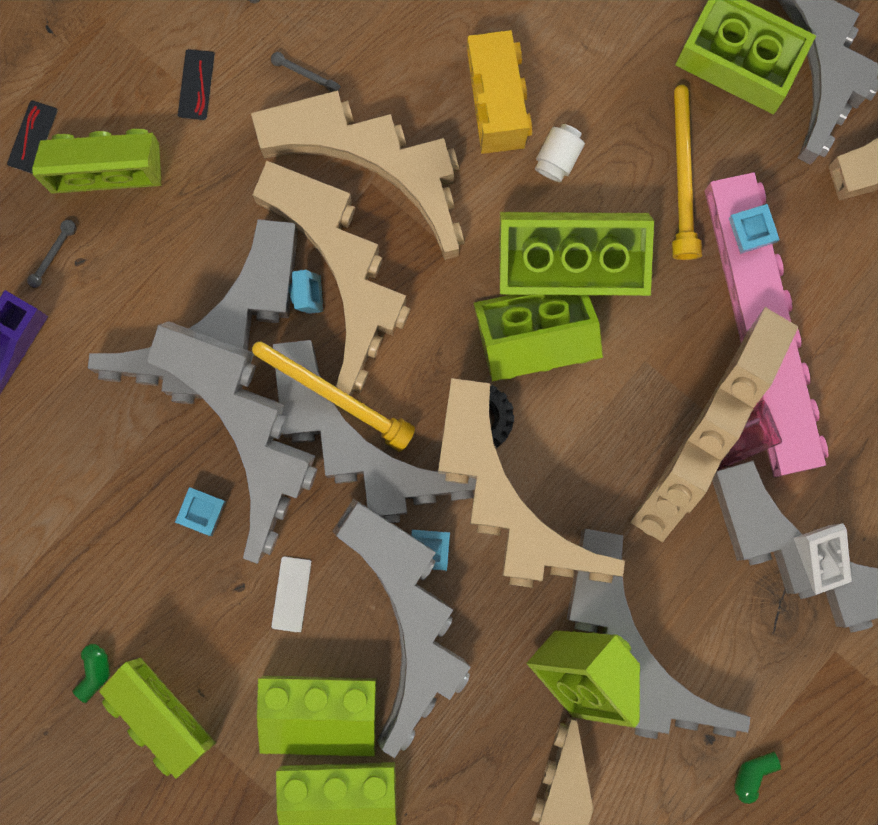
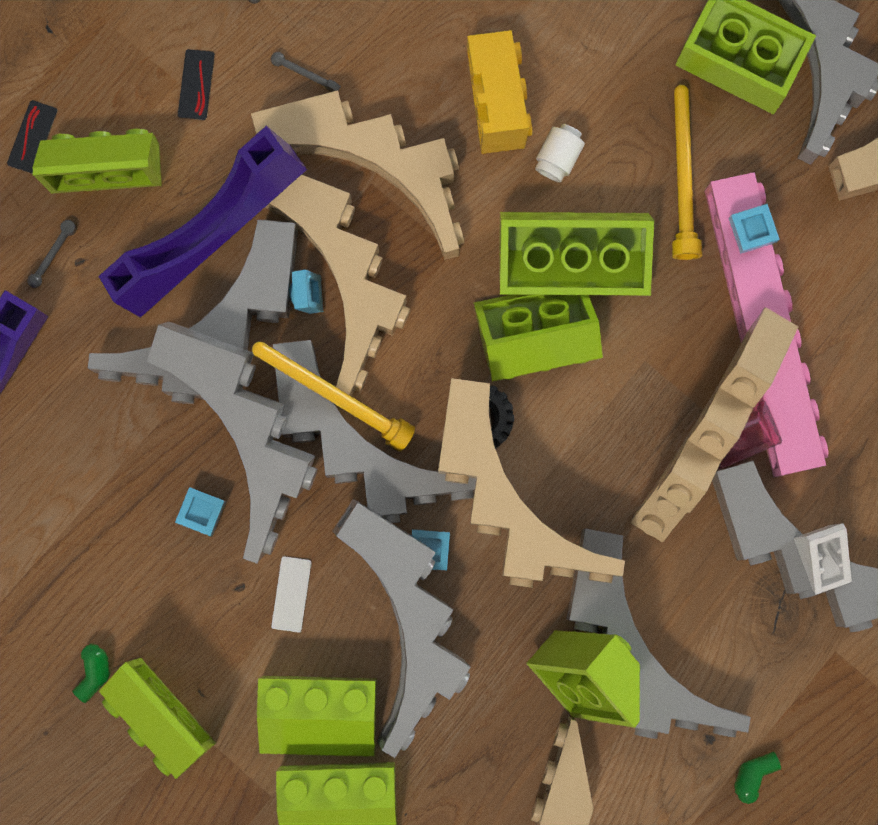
(258, 176): none -> dark purple arch

